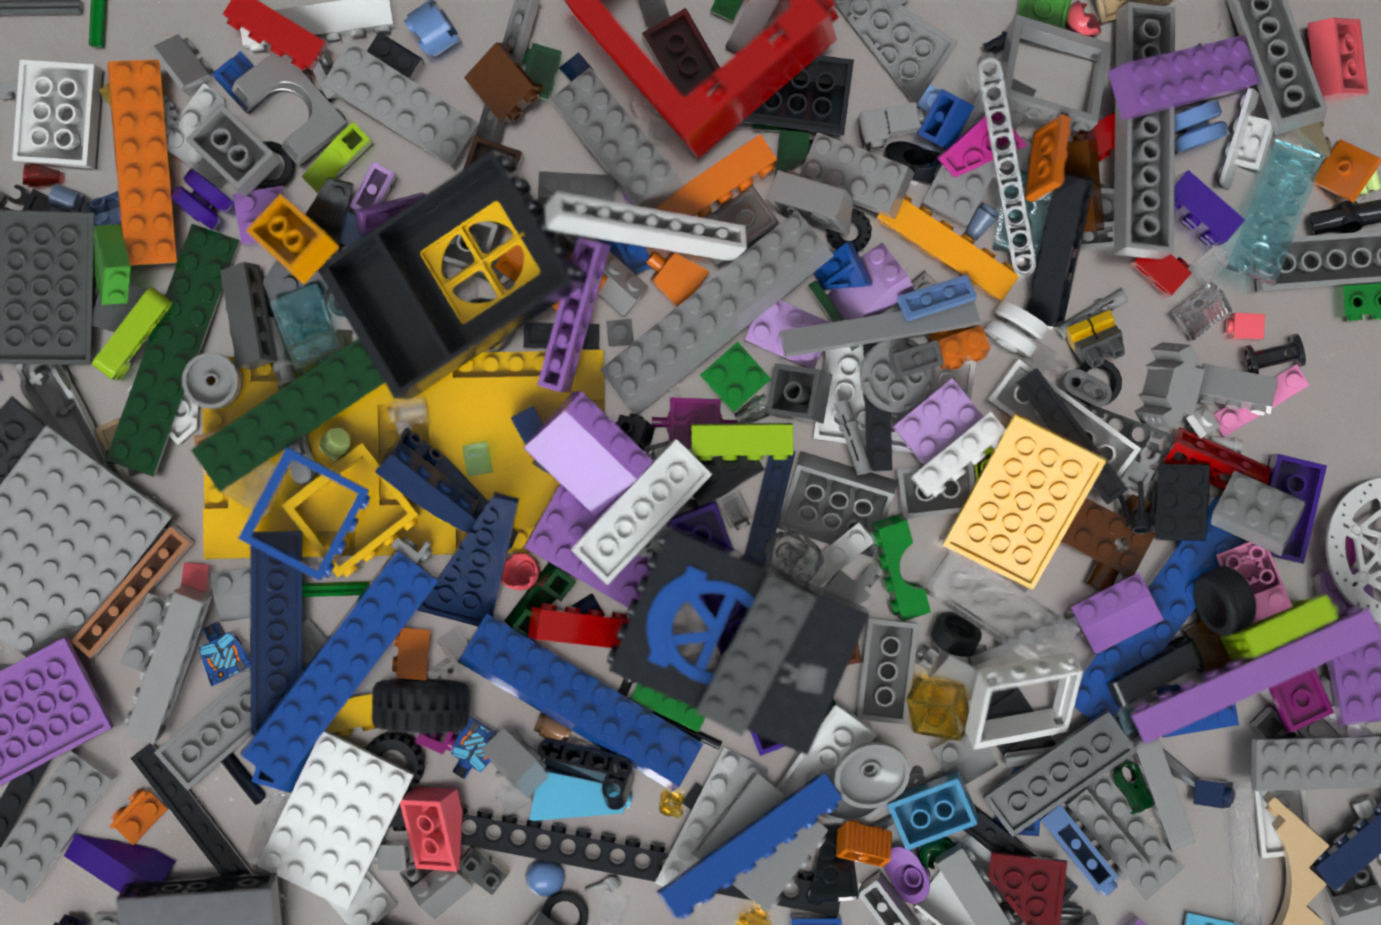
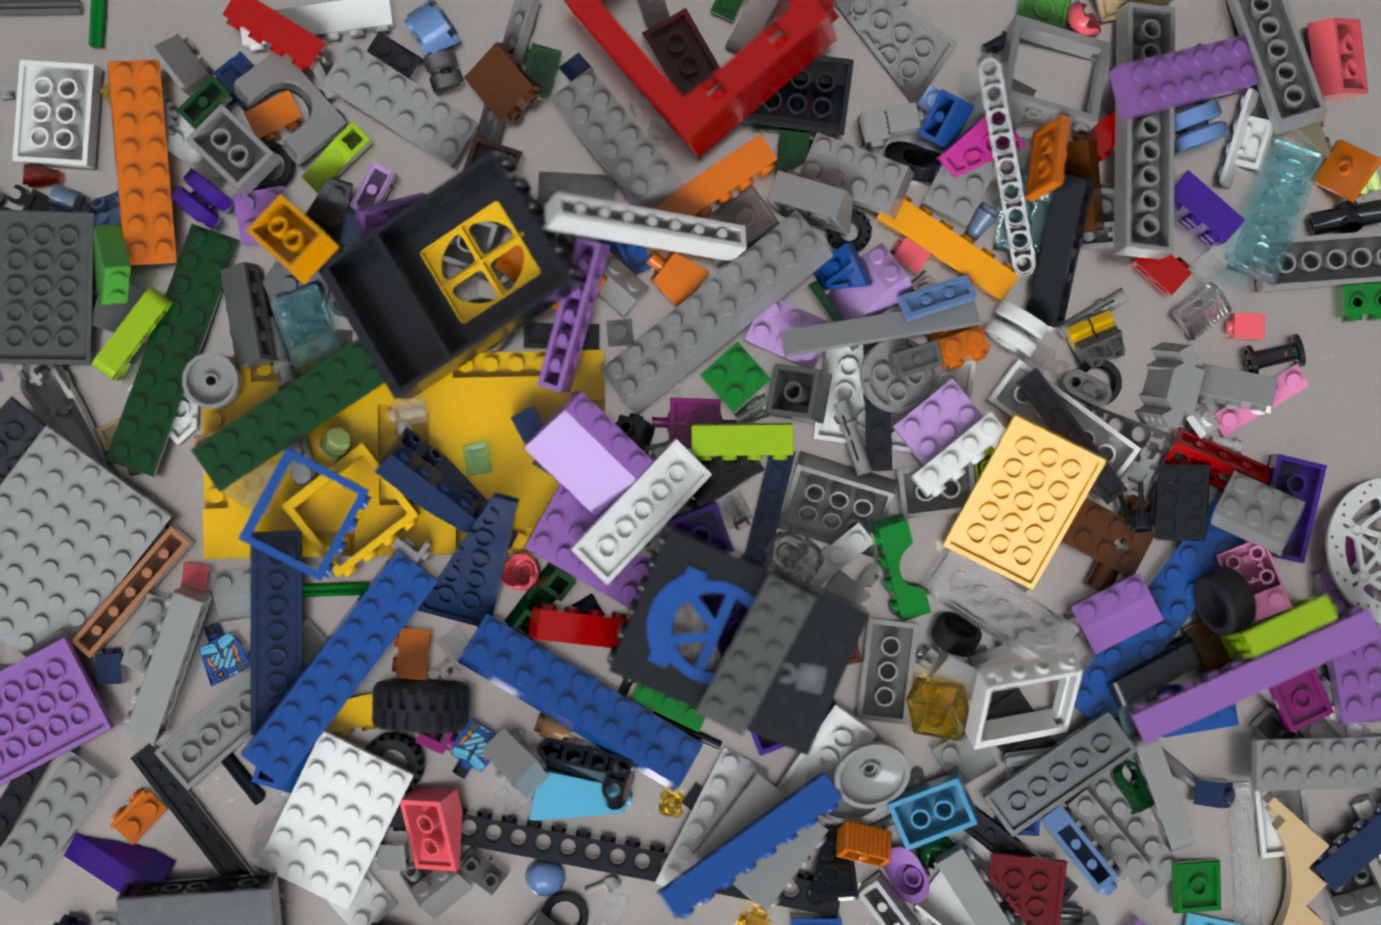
(109, 667): none -> dark blue brick
(204, 101): none -> dark green brick
(274, 116): none -> orange brick
(440, 62): none -> flat silver wheel
(910, 255): none -> coral brick
(1196, 886): none -> green tile

